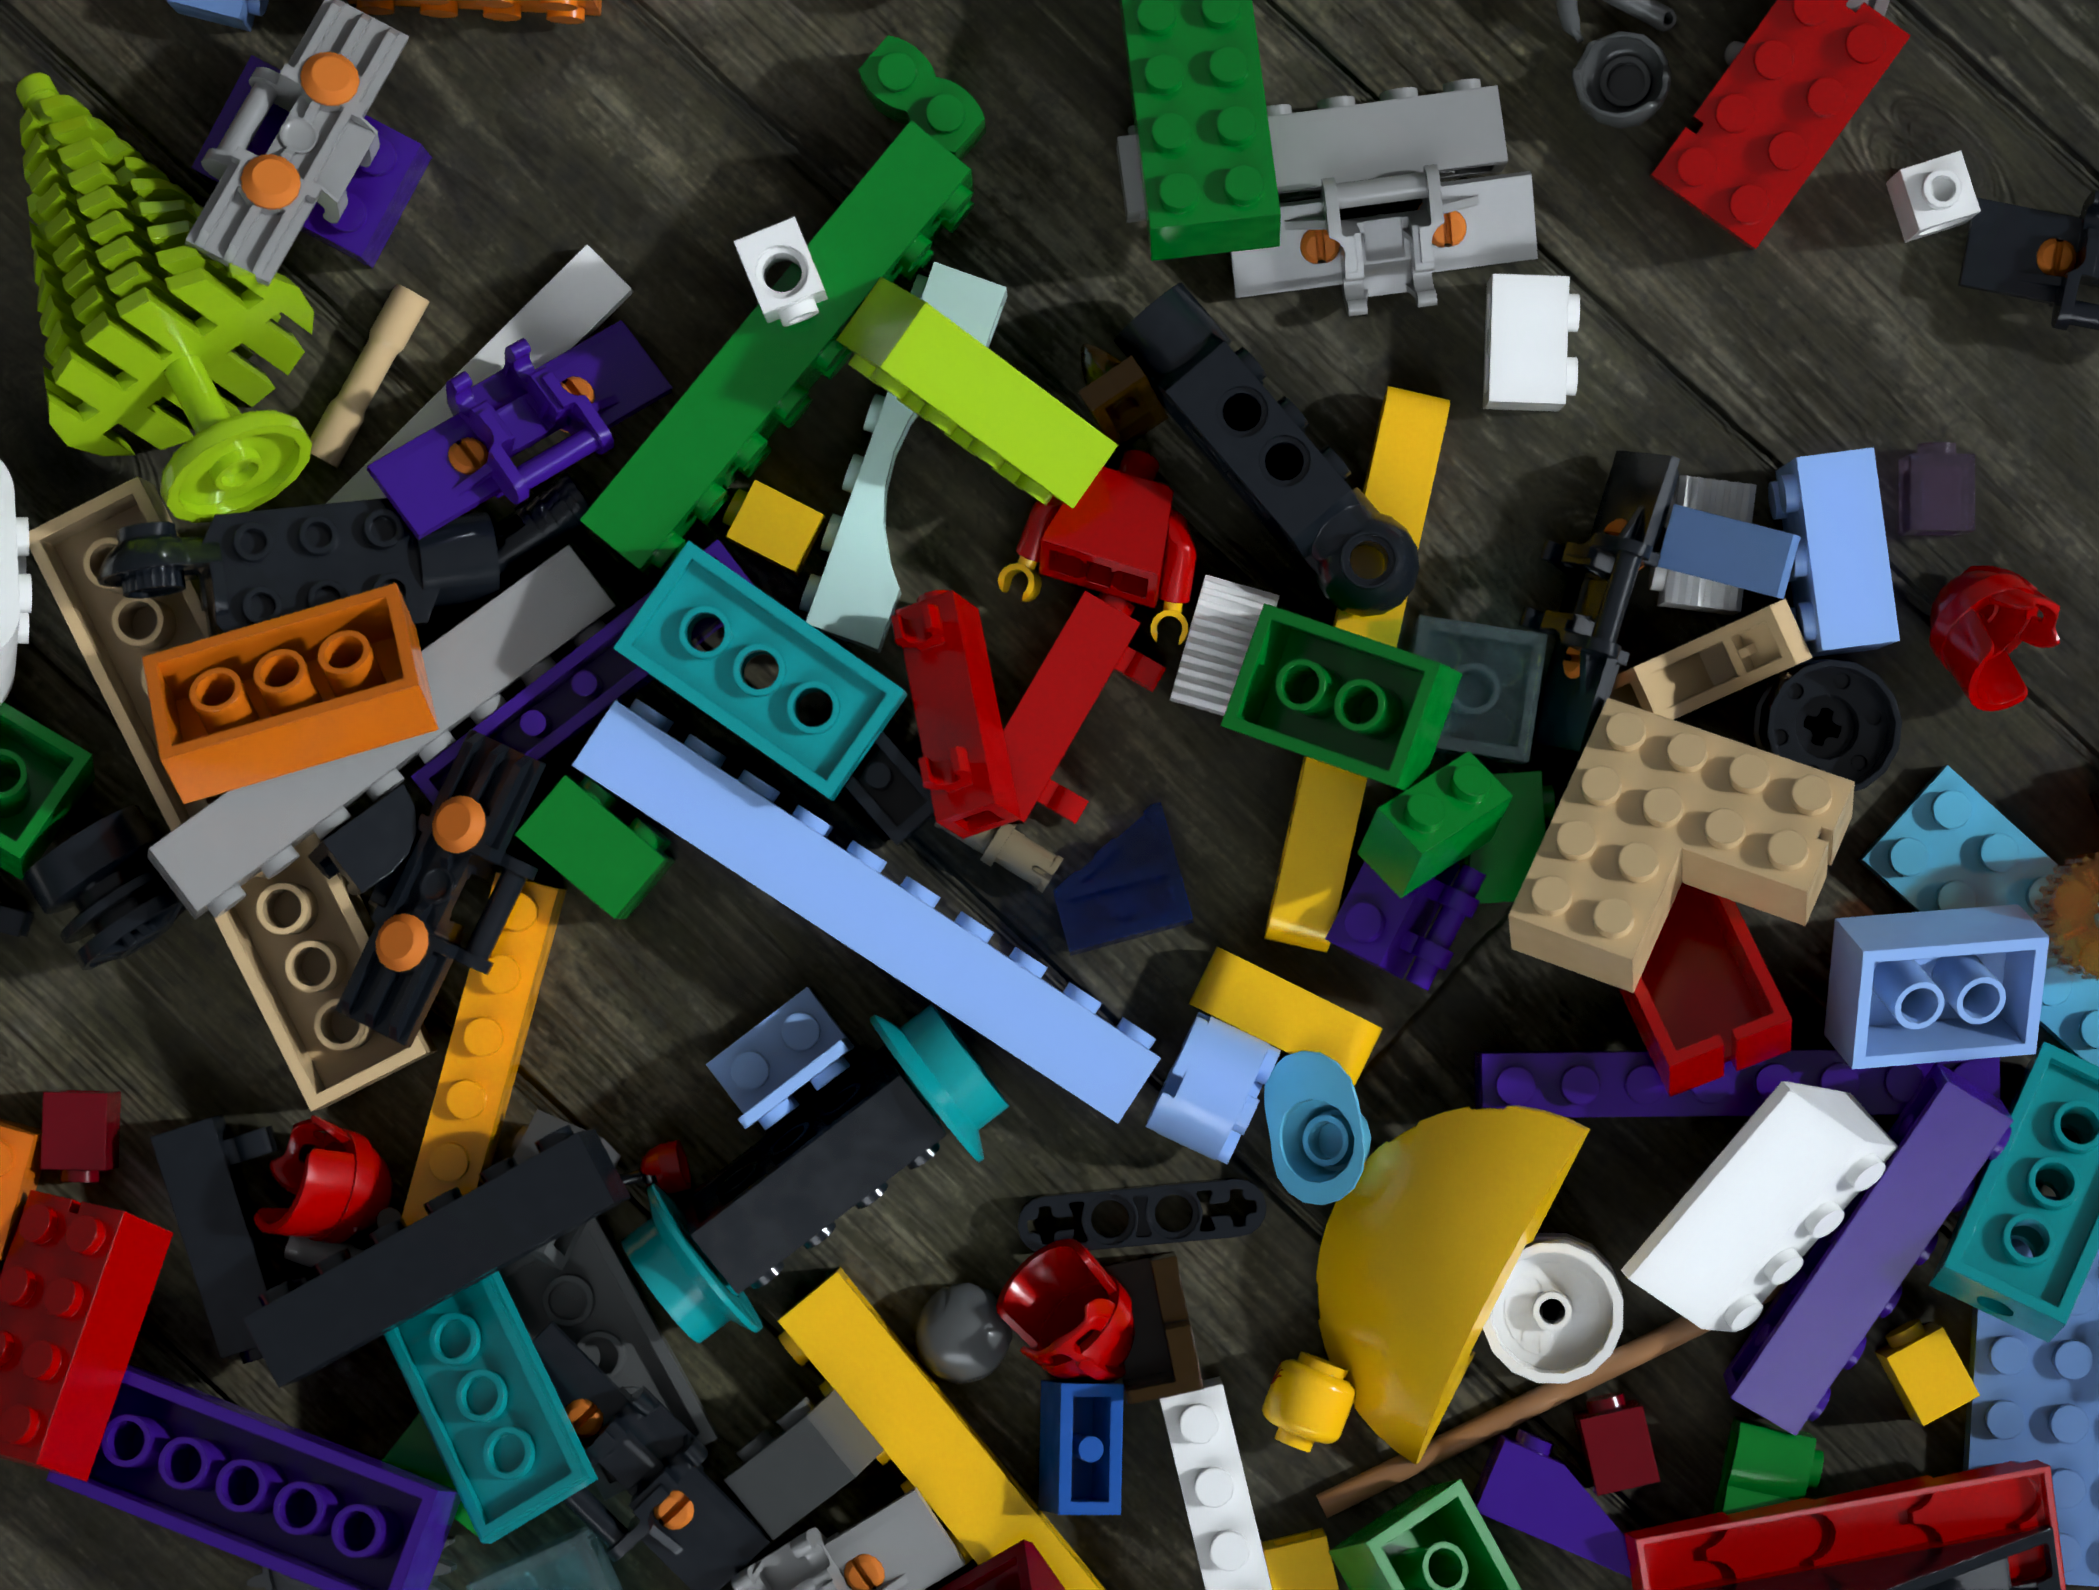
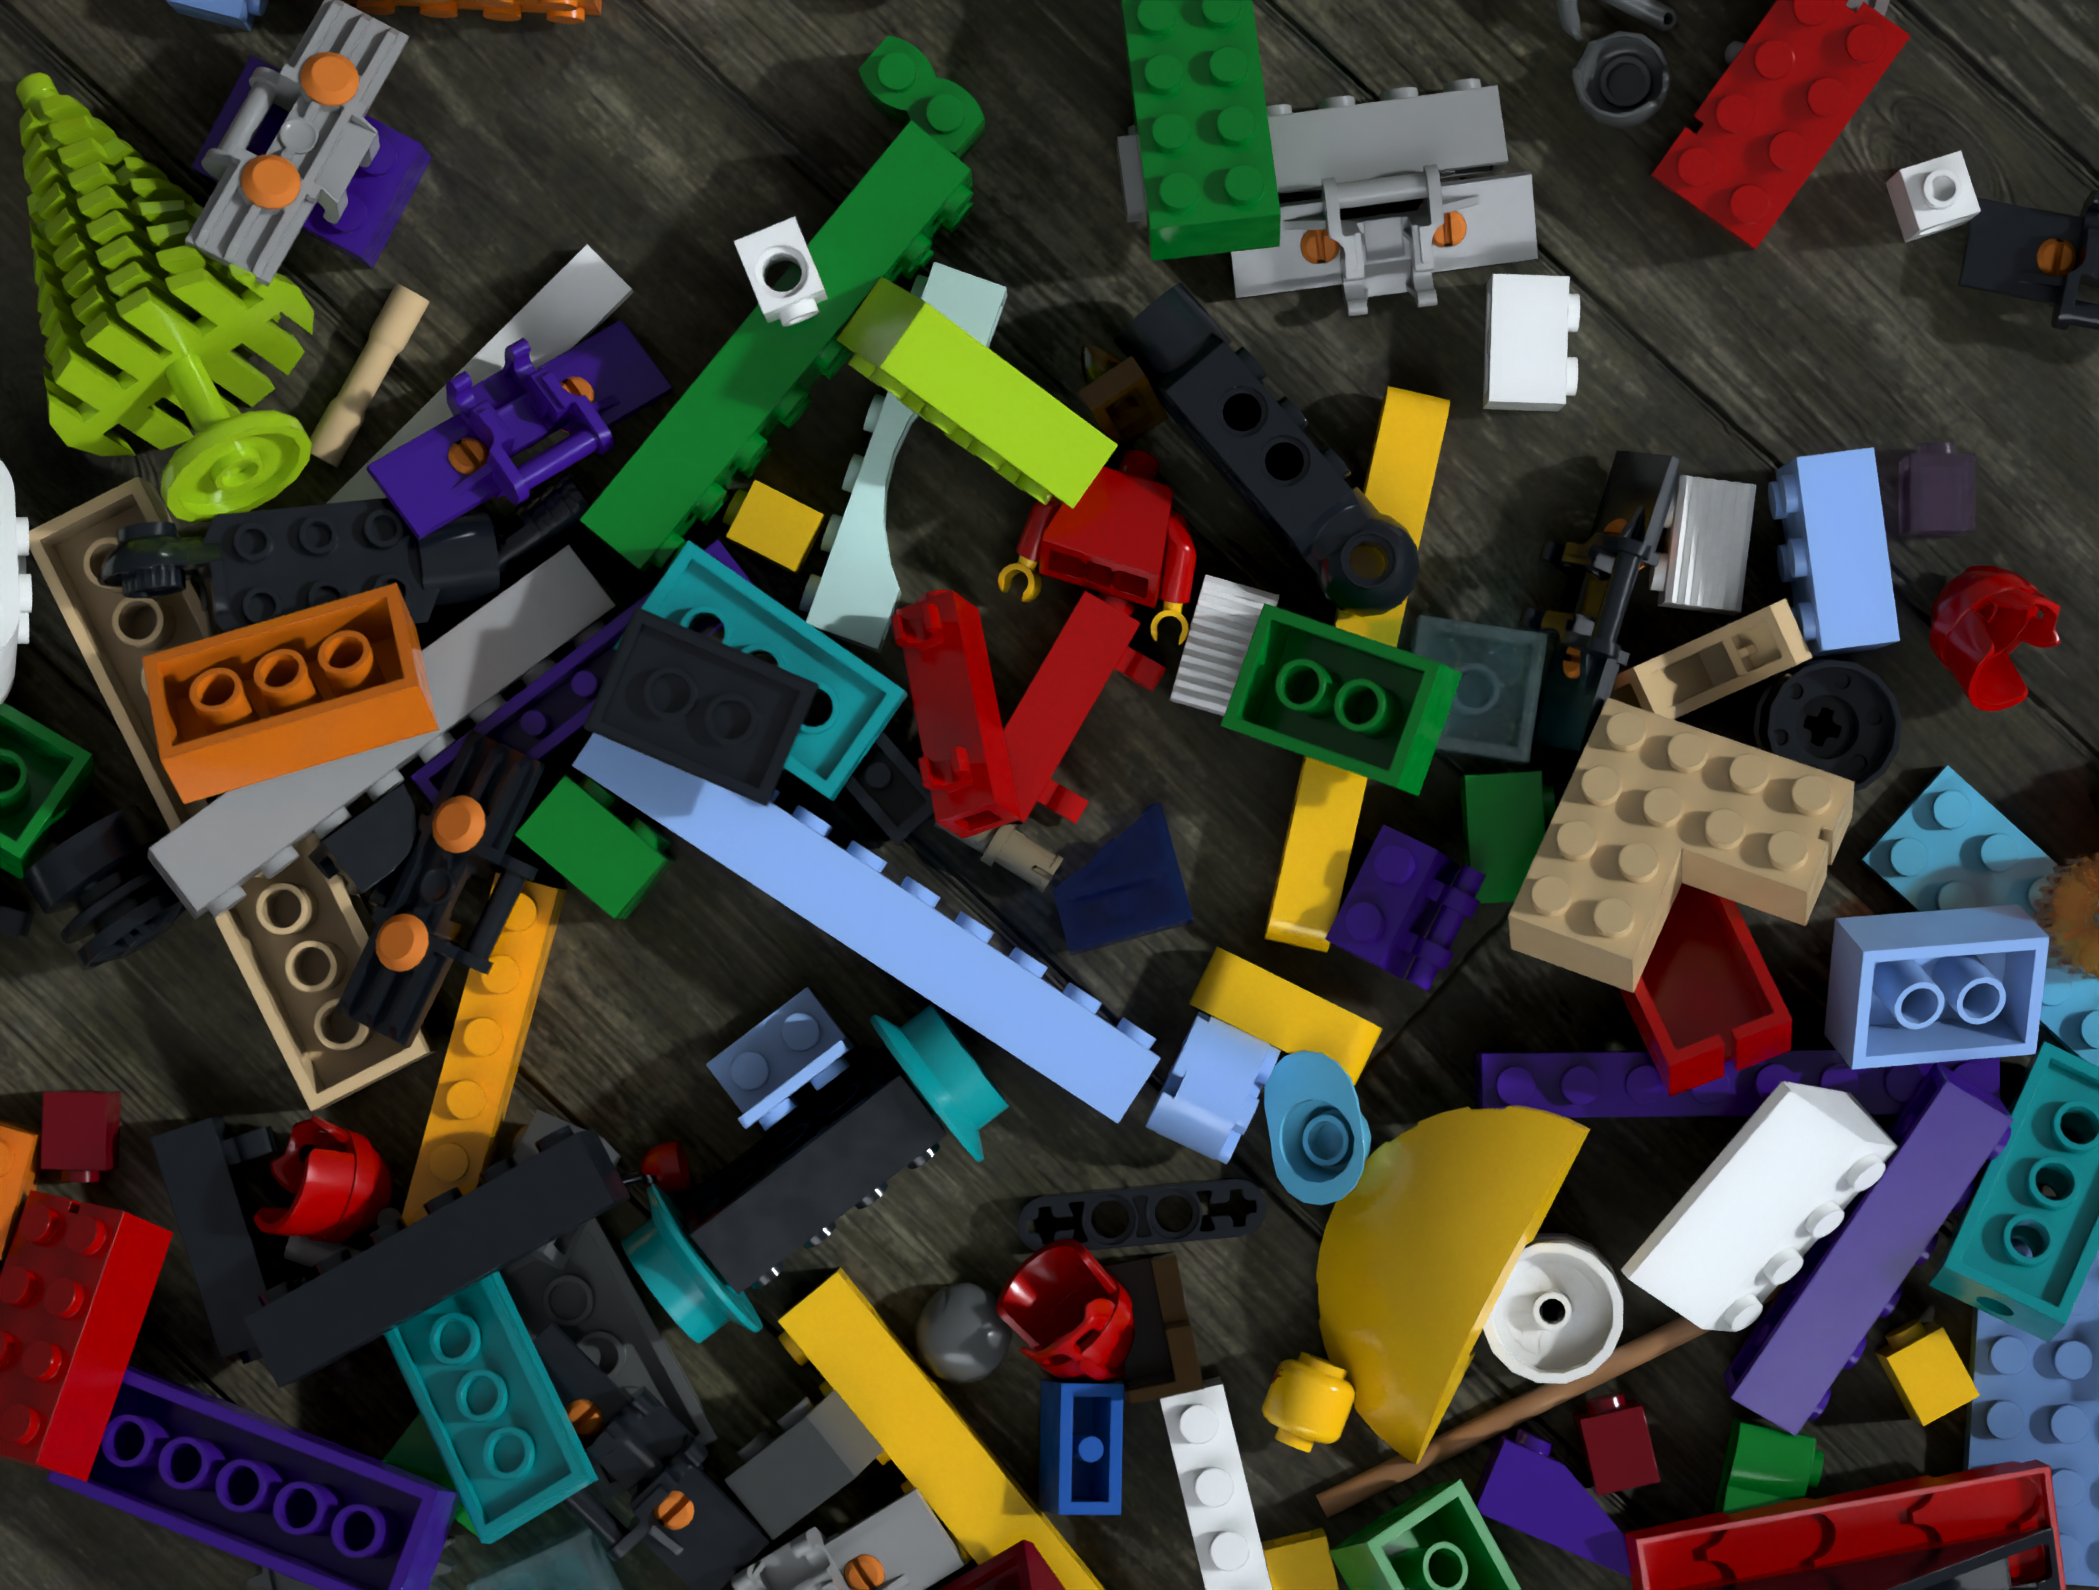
(701, 706): none -> black tile
(1434, 824): green brick -> none
(1729, 551): medium blue tile -> none

